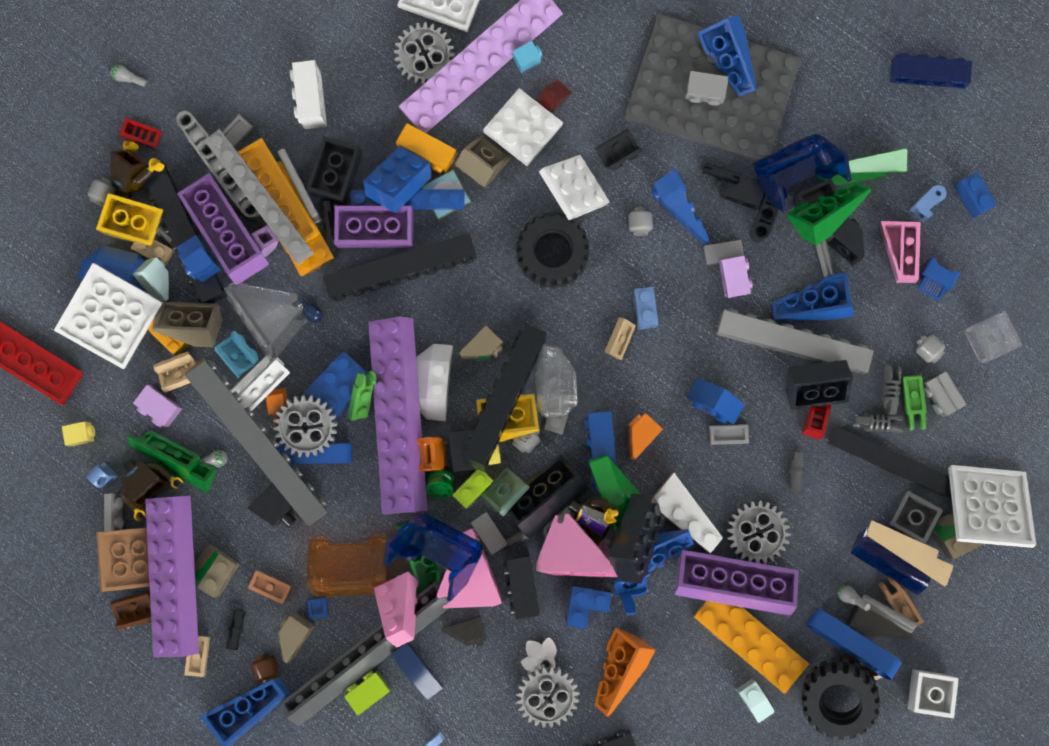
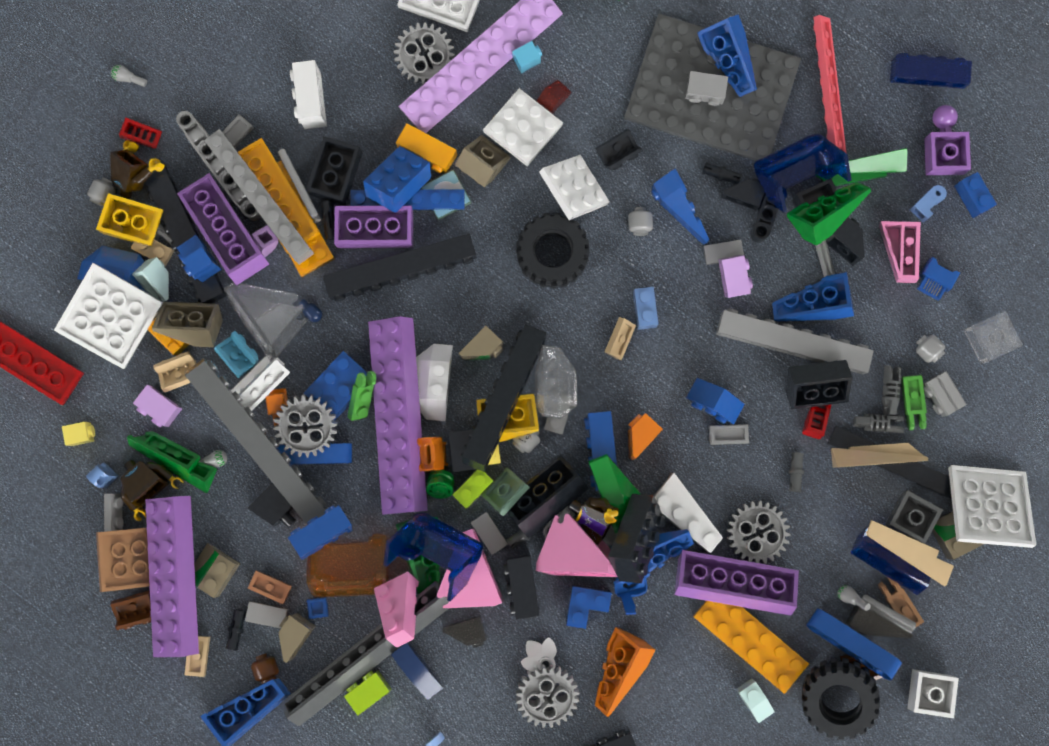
(265, 614): none -> light grey tile
(320, 532): none -> blue wedge
(829, 81): none -> coral plate
(875, 455): none -> tan wedge
(944, 143): none -> medium lavender brick

